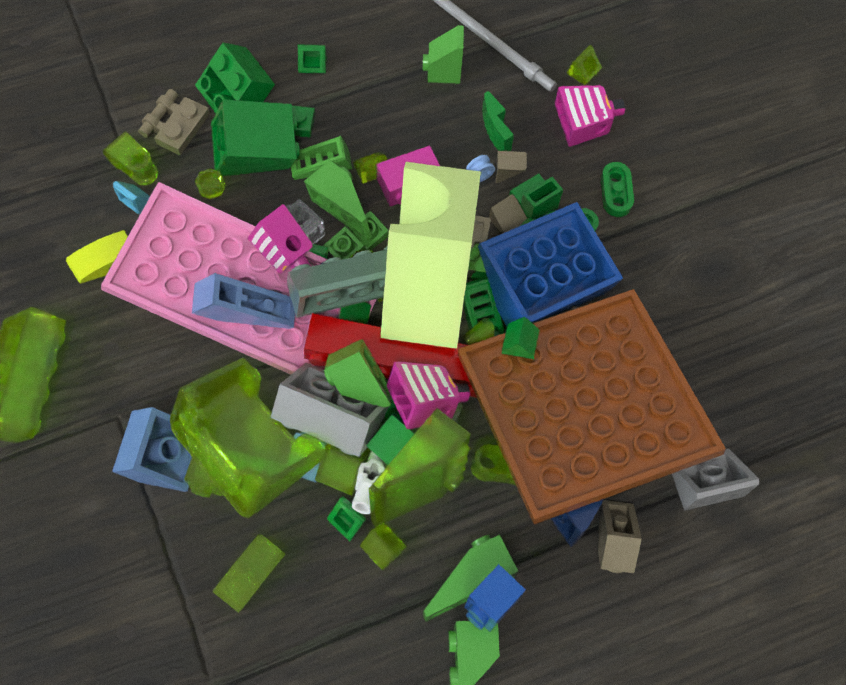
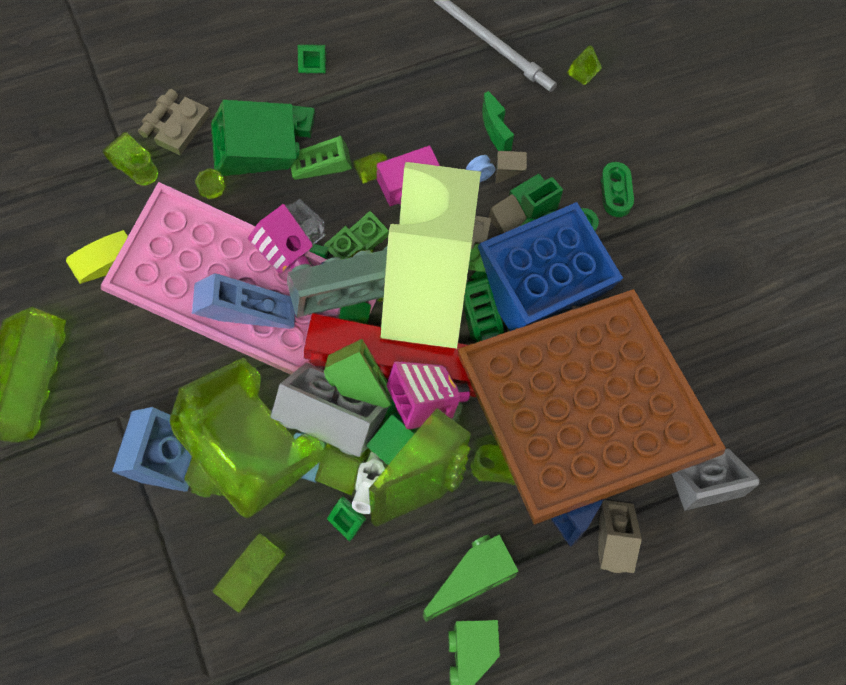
(131, 196): medium azure slope -> none
(233, 76): green slope -> none
(334, 192): bright green slope -> none
(382, 545): clear neon green slope -> none
(445, 57): bright green slope -> none
(480, 332): clear neon green slope -> none
(493, 599): blue brick -> none
(521, 338): green slope -> none
(586, 112): dark pink torso -> none

